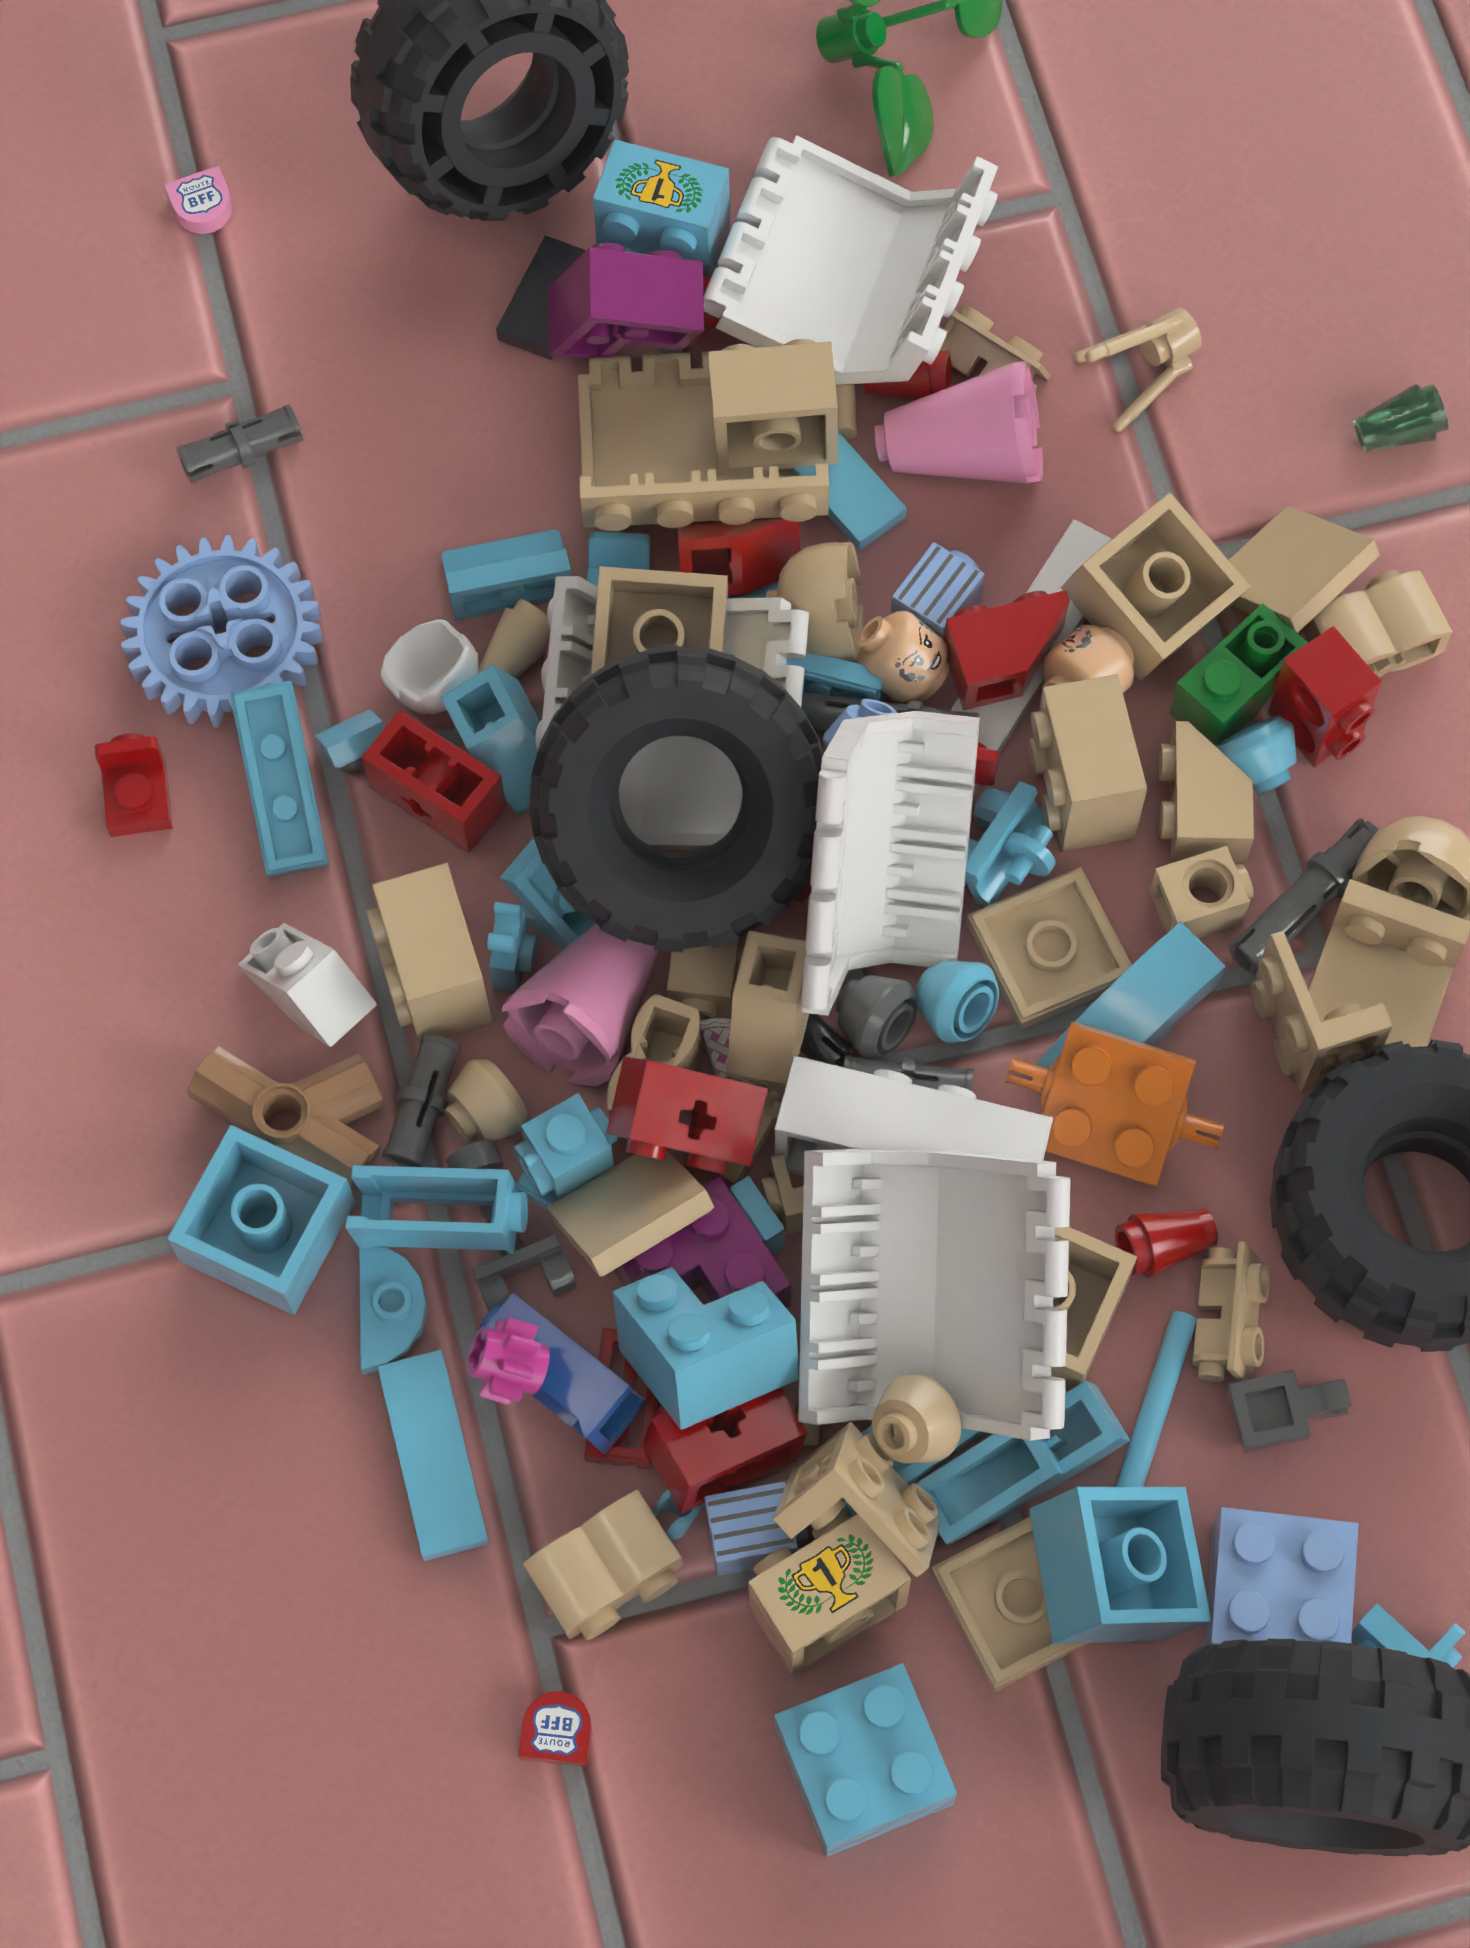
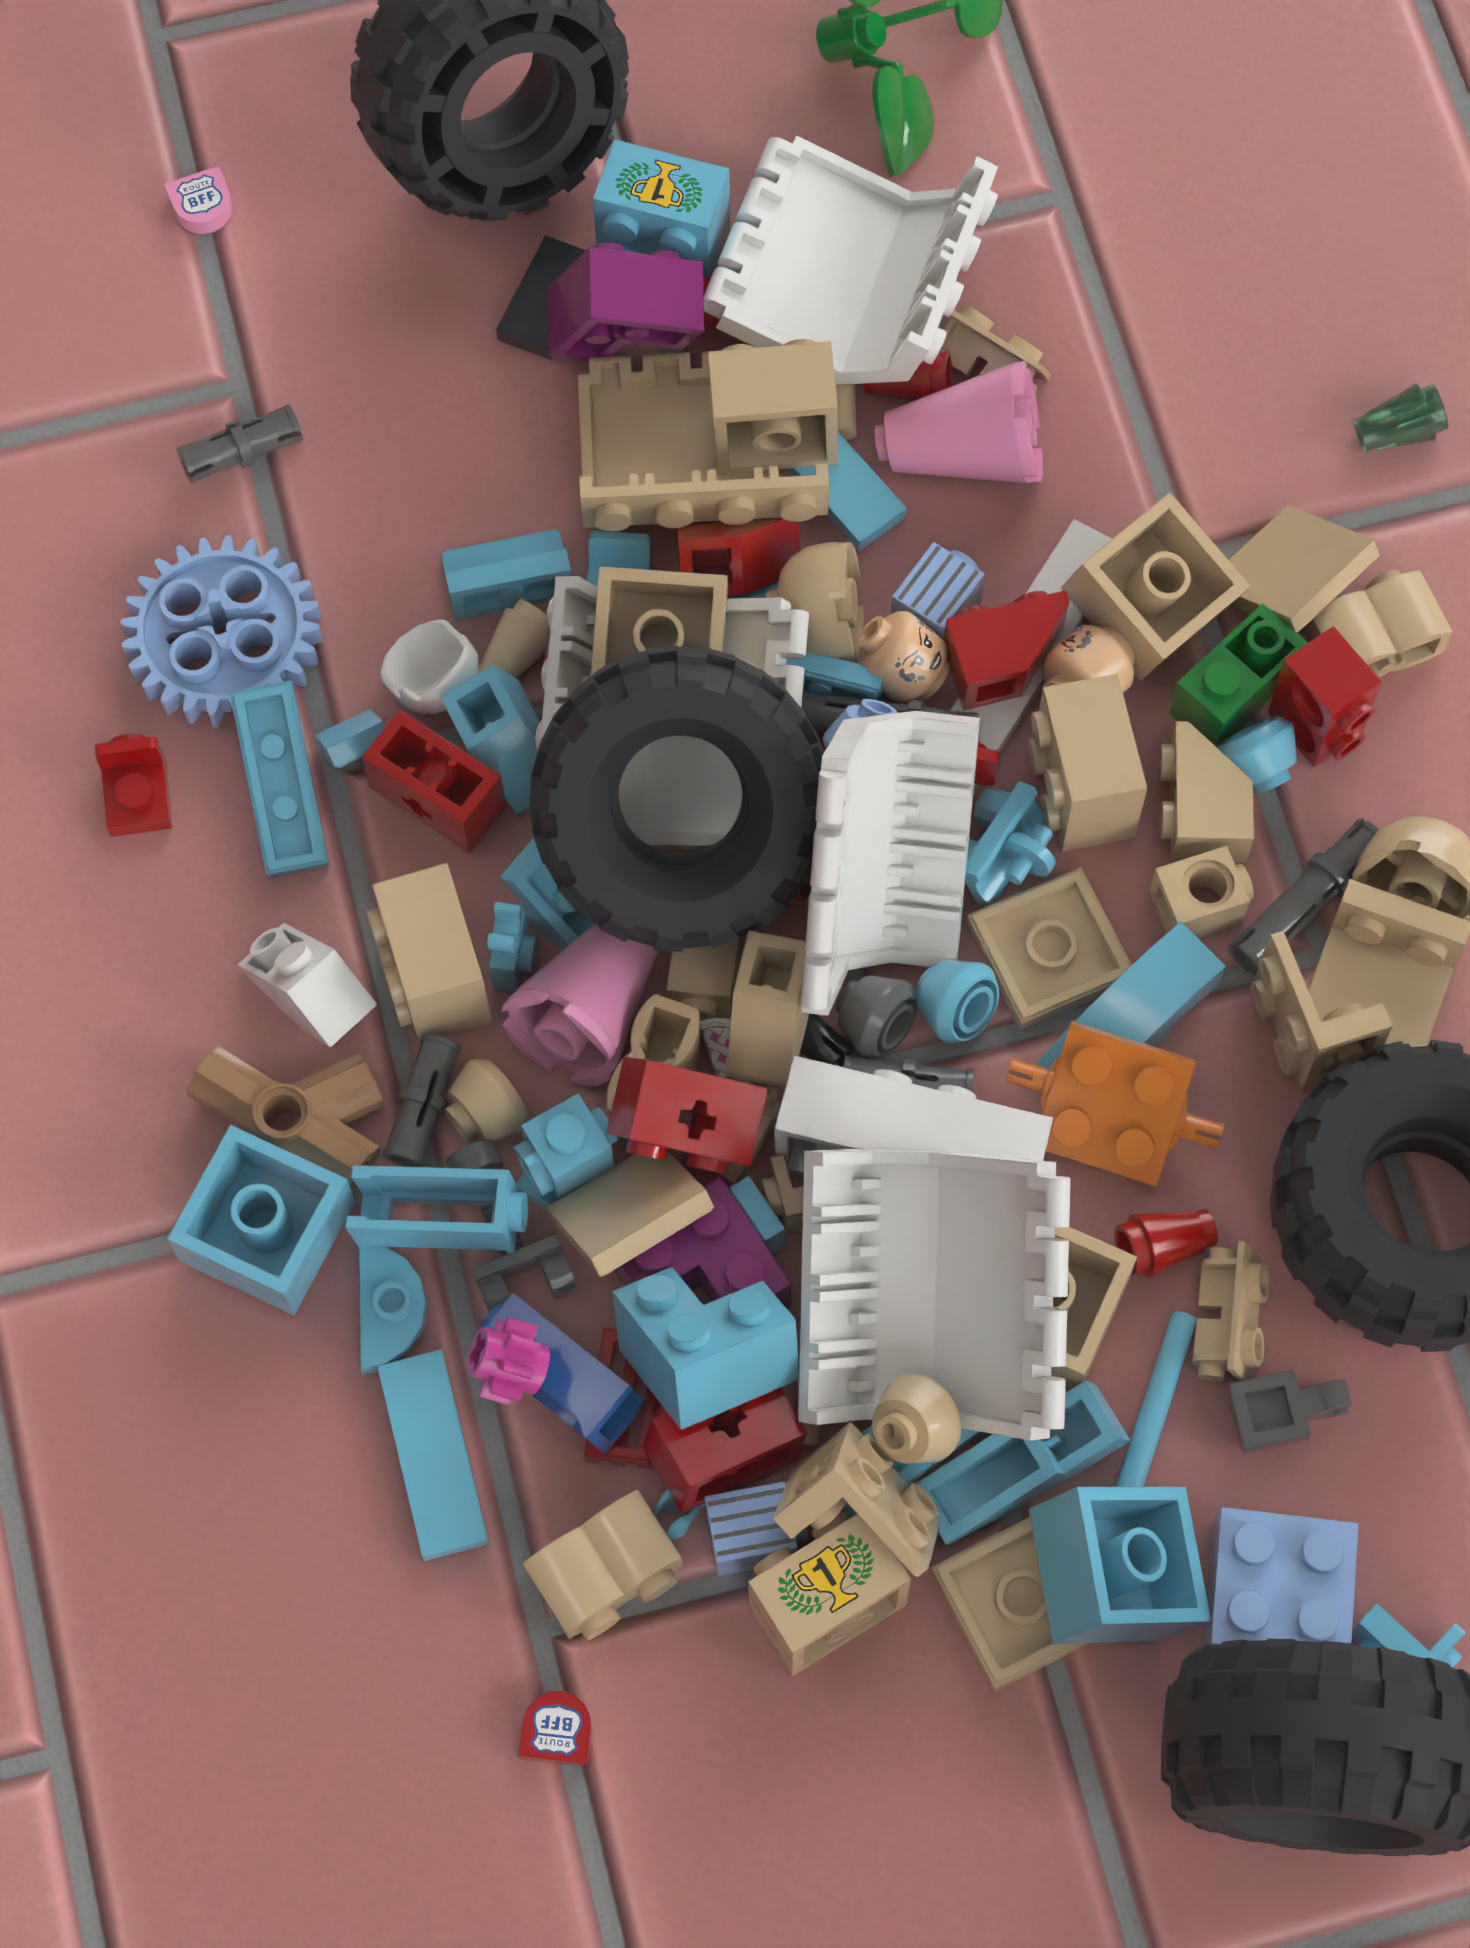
(864, 1759): medium azure brick -> none
(1161, 341): tan plant -> none

